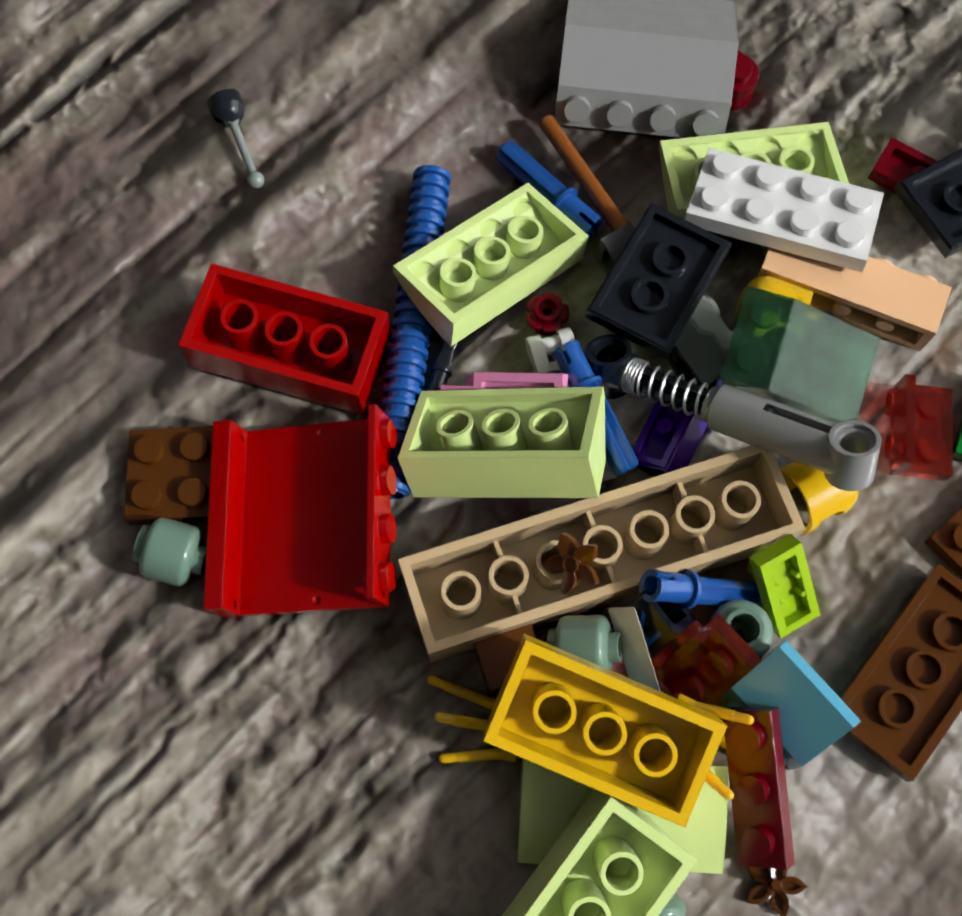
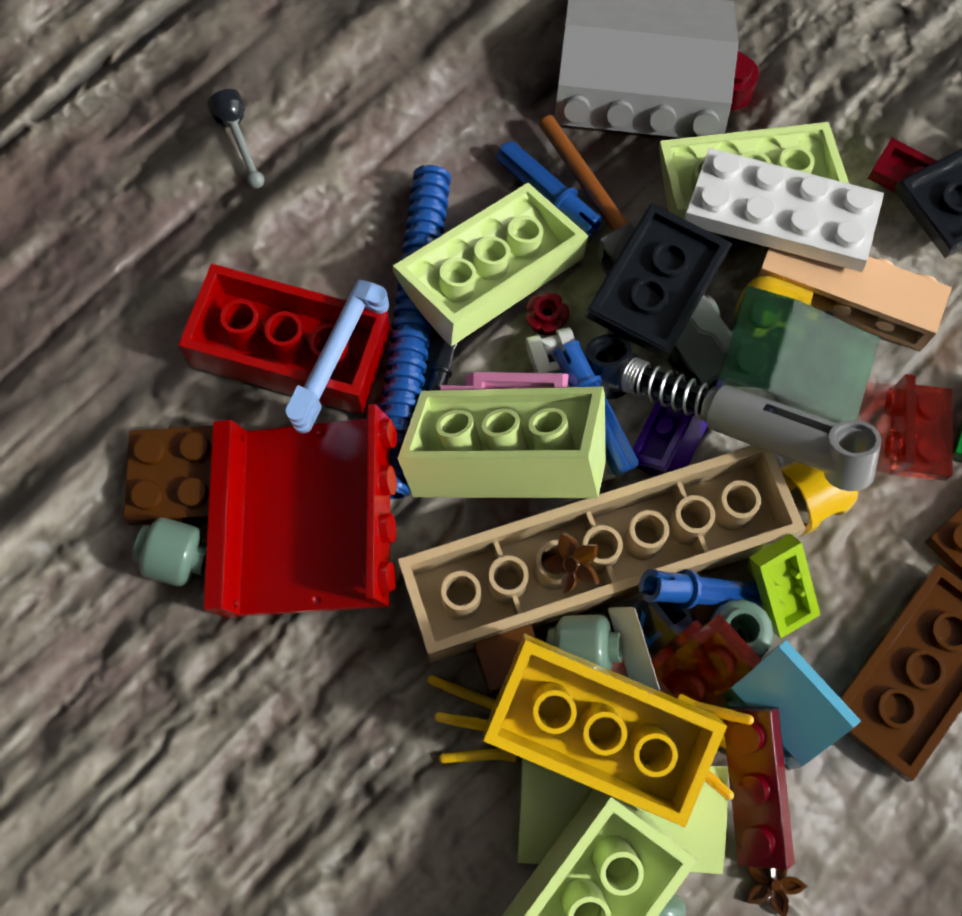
(305, 403): none -> light blue hinge

